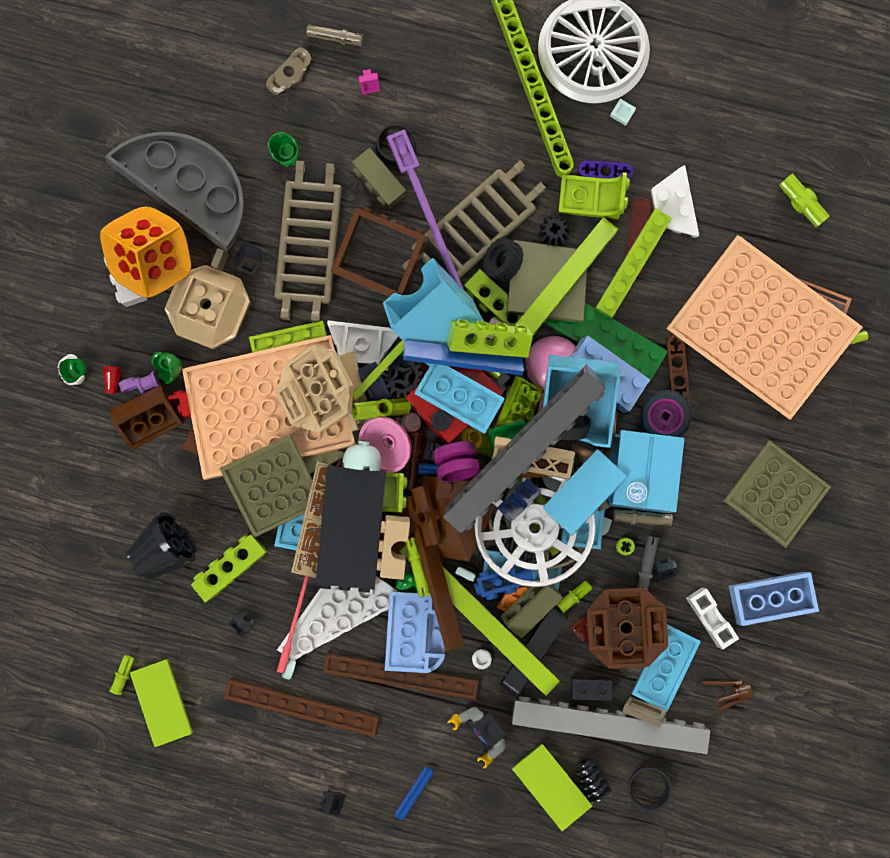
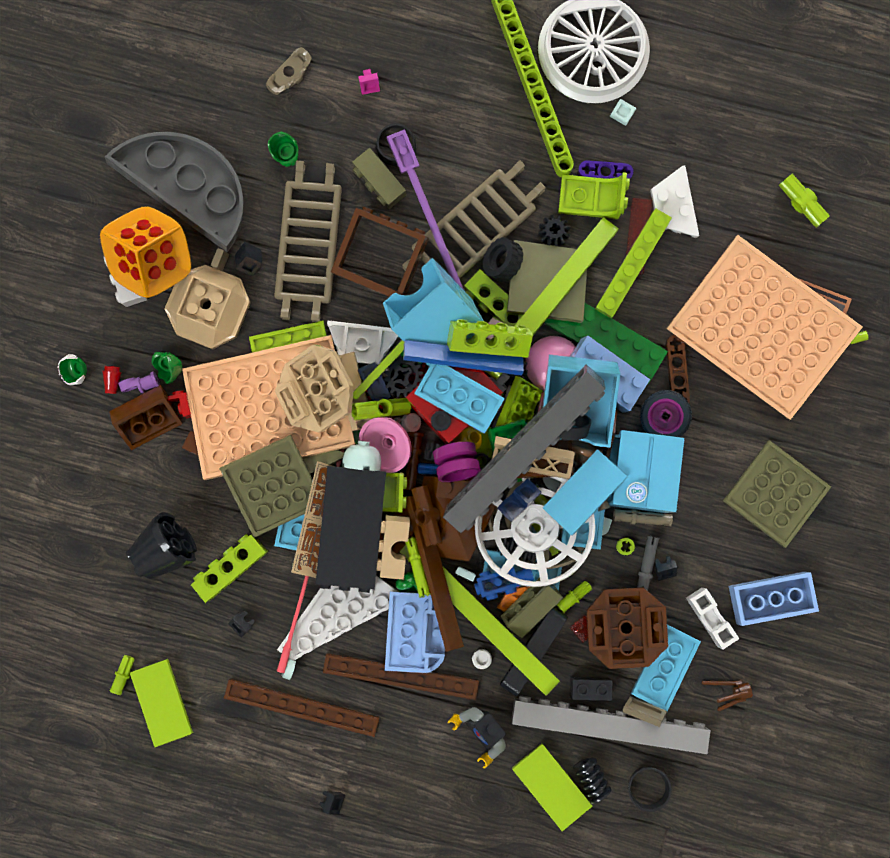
(335, 35): dark tan pin -> none
(414, 793): blue axle -> none

